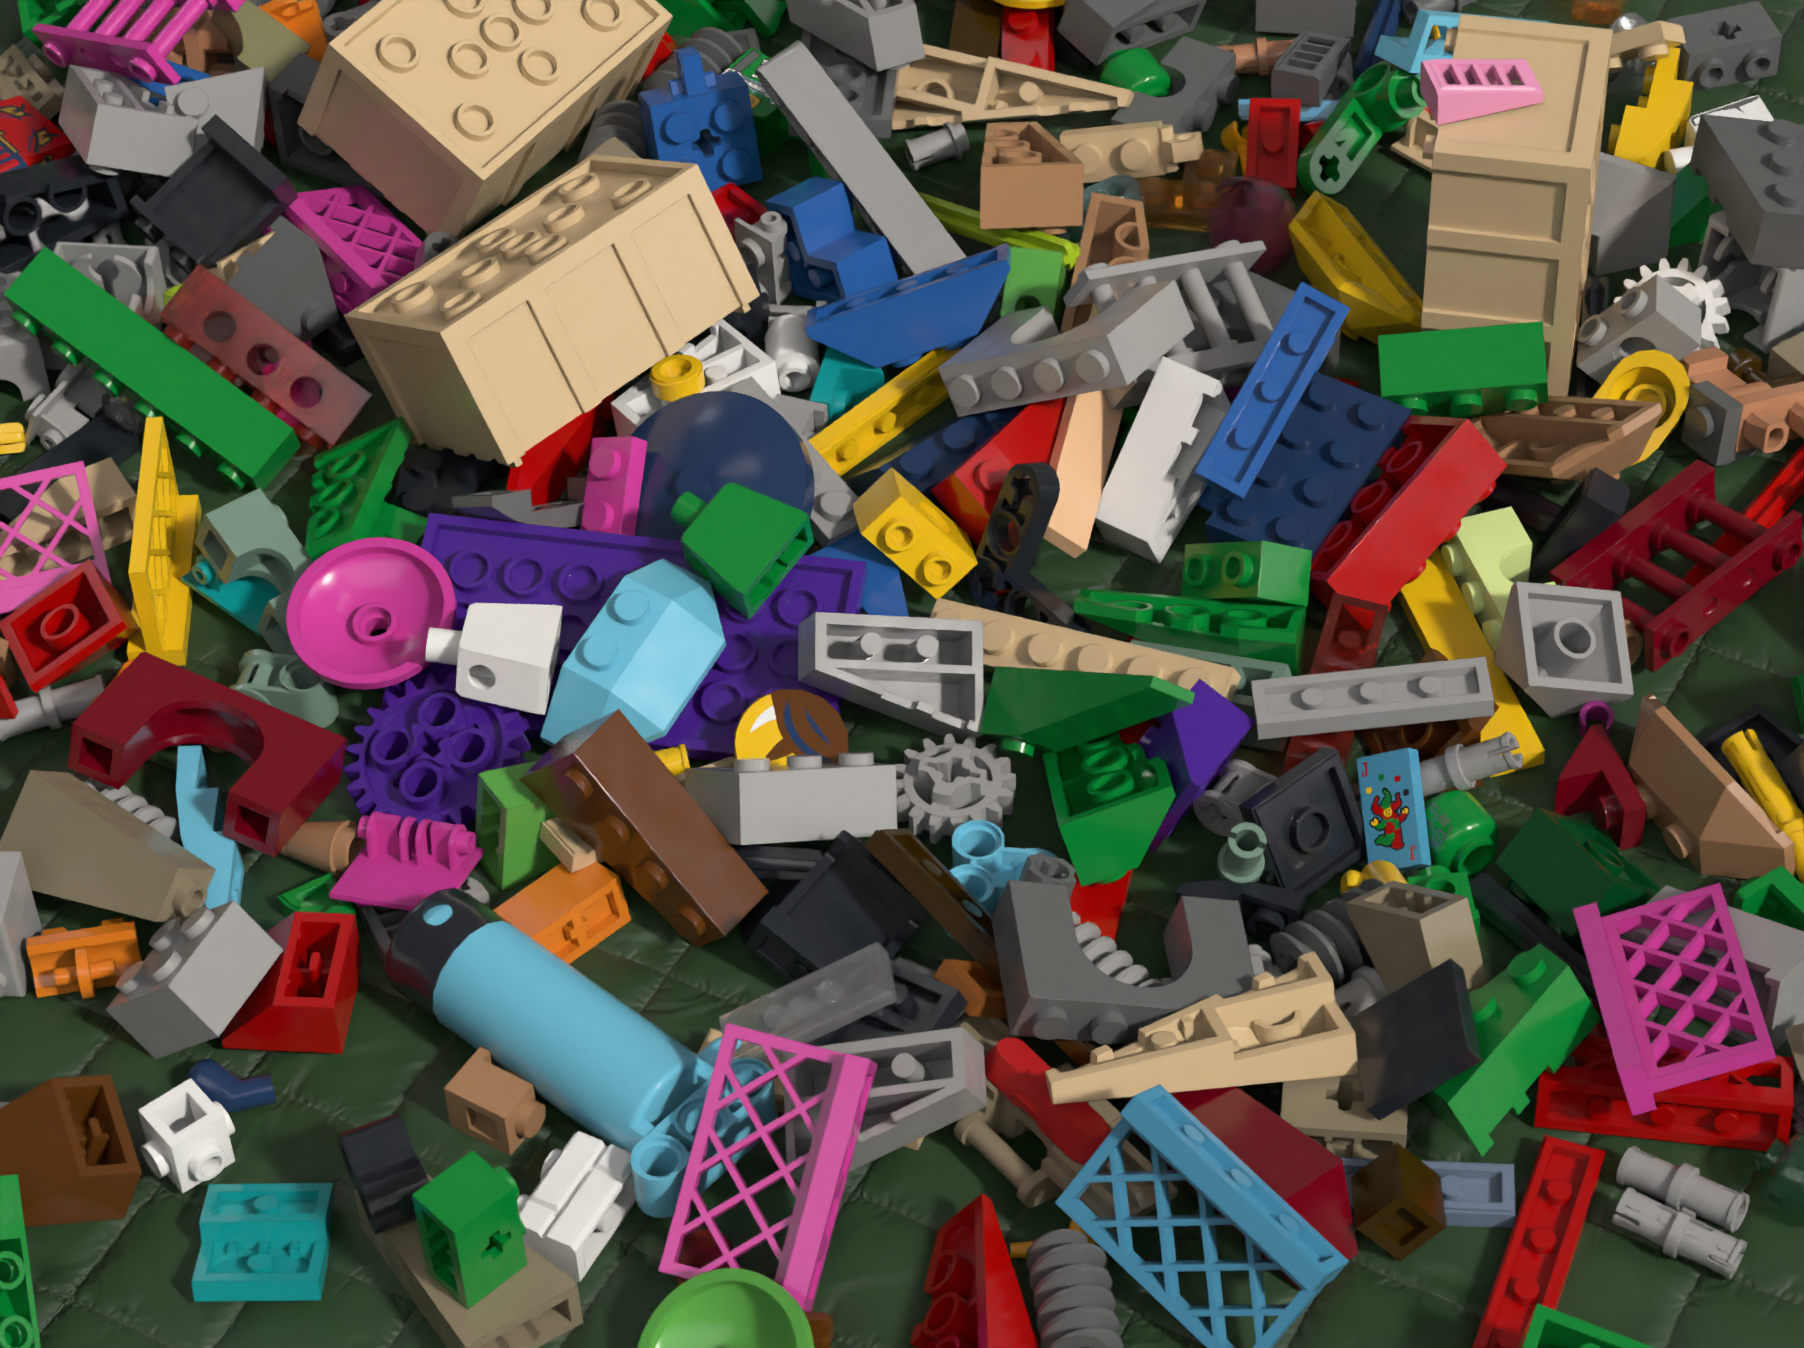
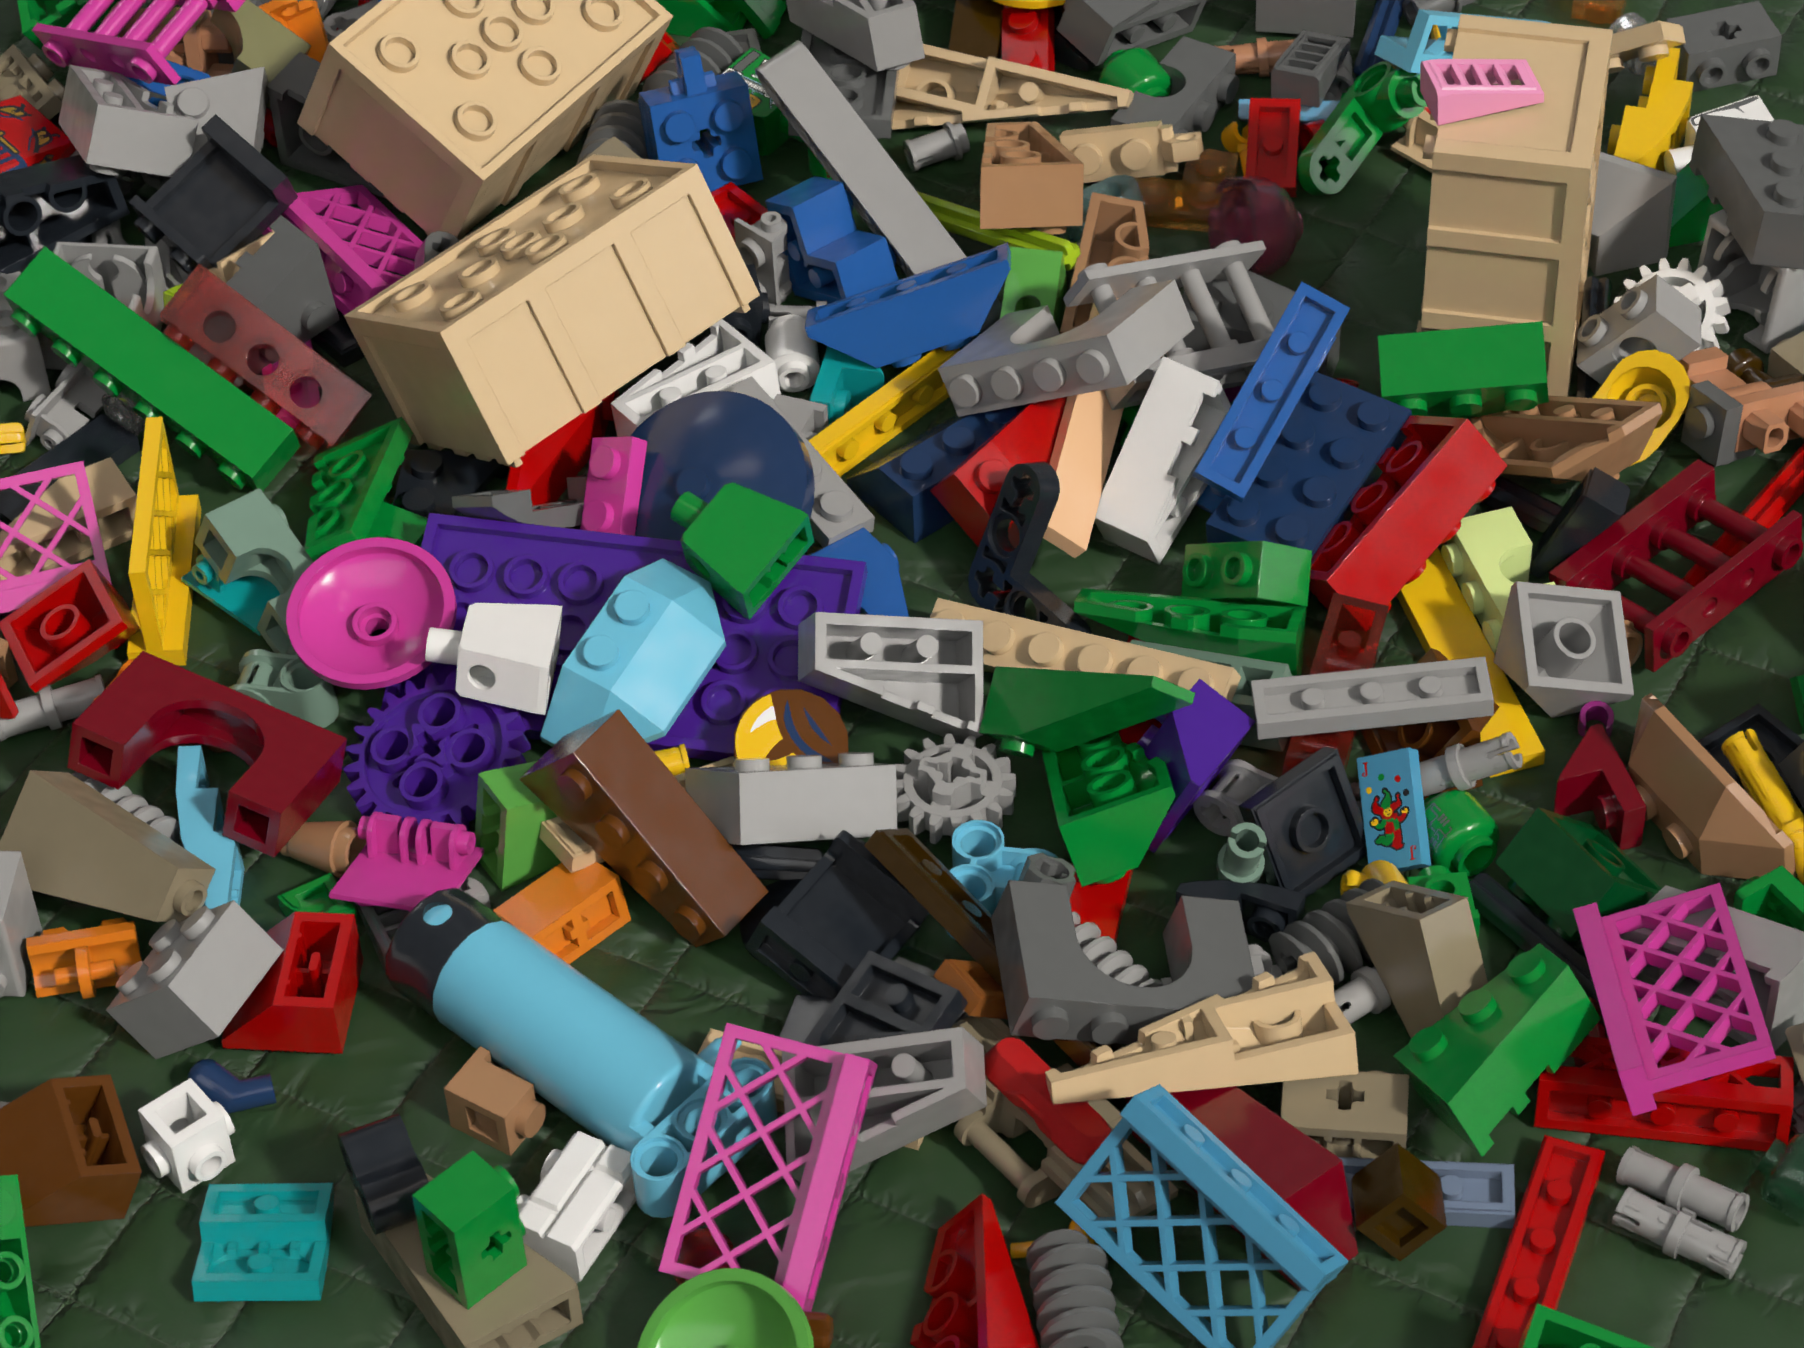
(677, 377): yellow tile -> none
(818, 1001): clear tile -> none
(914, 533): yellow brick -> none
(1353, 270): yellow wedge -> none
(1415, 1039): black tile -> none

